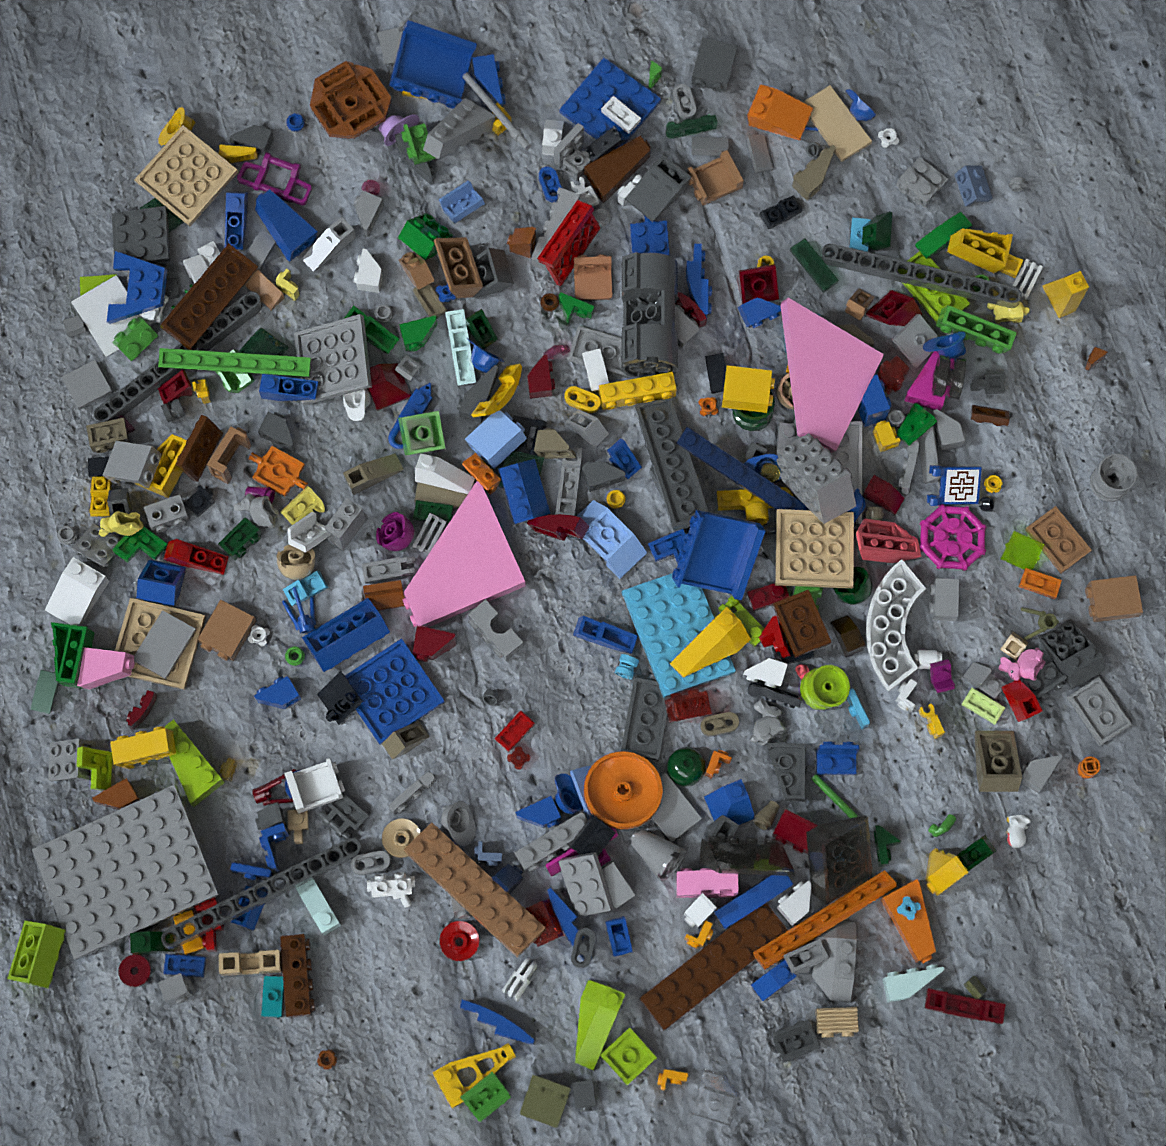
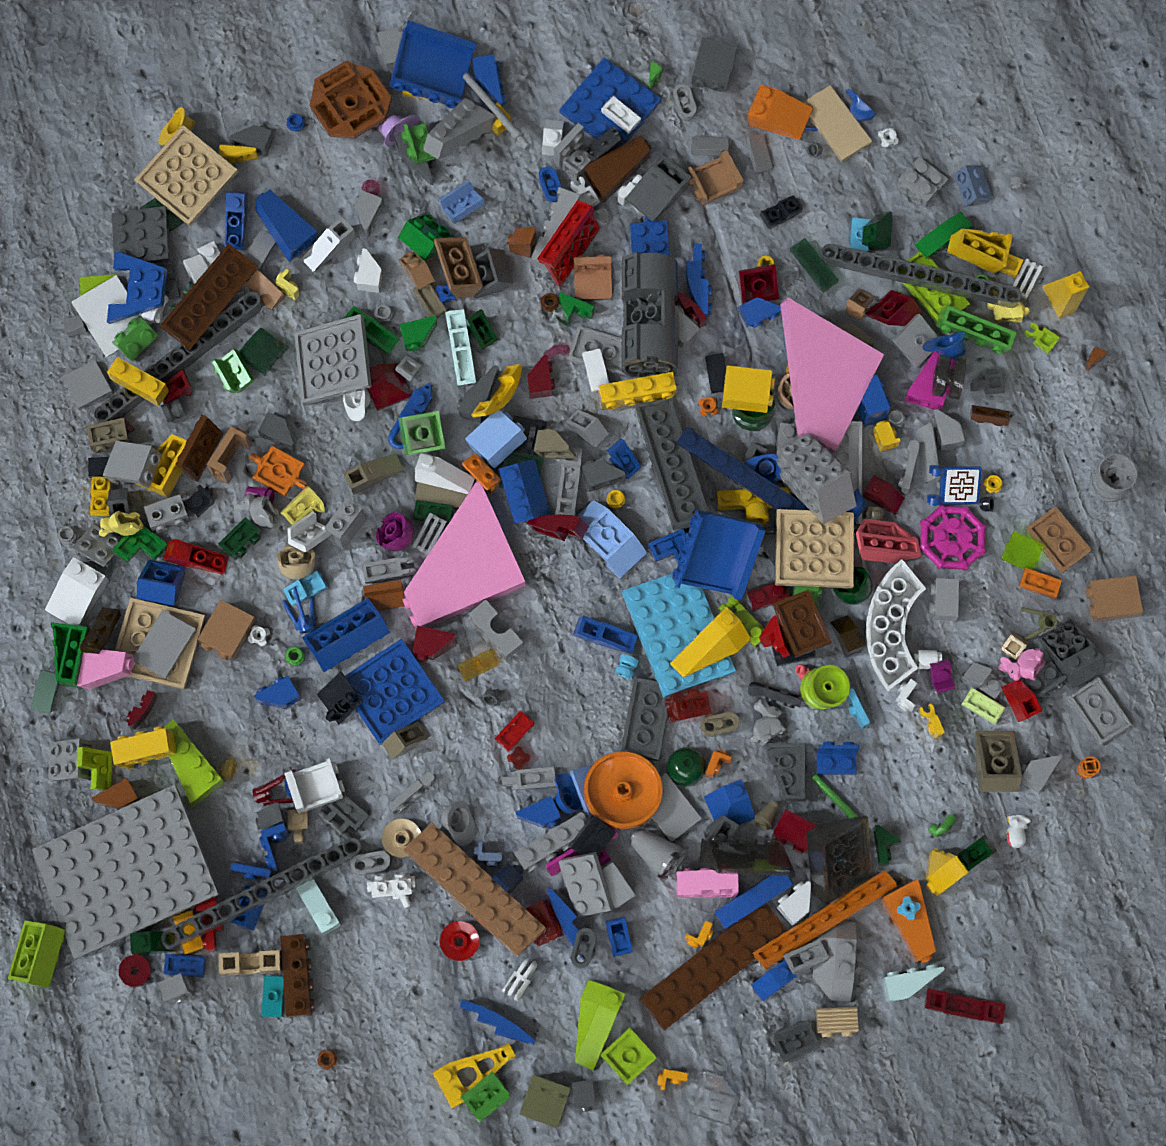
(100, 630): none -> dark brown plate
(137, 381): none -> yellow brick
(202, 390): yellow plate -> none
(234, 362): bright green plate -> none
(263, 170): magenta bar -> none
(287, 389): blue slope -> none
(478, 665): none -> clear yellow slope
(483, 359): blue piece -> none
(531, 779): none -> light grey hinge
(582, 400): yellow plate -> none
(691, 126): clear green plate -> none
(699, 911): white slope -> none
(768, 670): white slope -> none
(770, 472): clear yellow tile -> none
(810, 180): dark tan slope -> none
(893, 374): clear red brick -> none
(915, 424): green wing -> none
(975, 987): olive slope -> none
(1043, 339): none -> lime plate

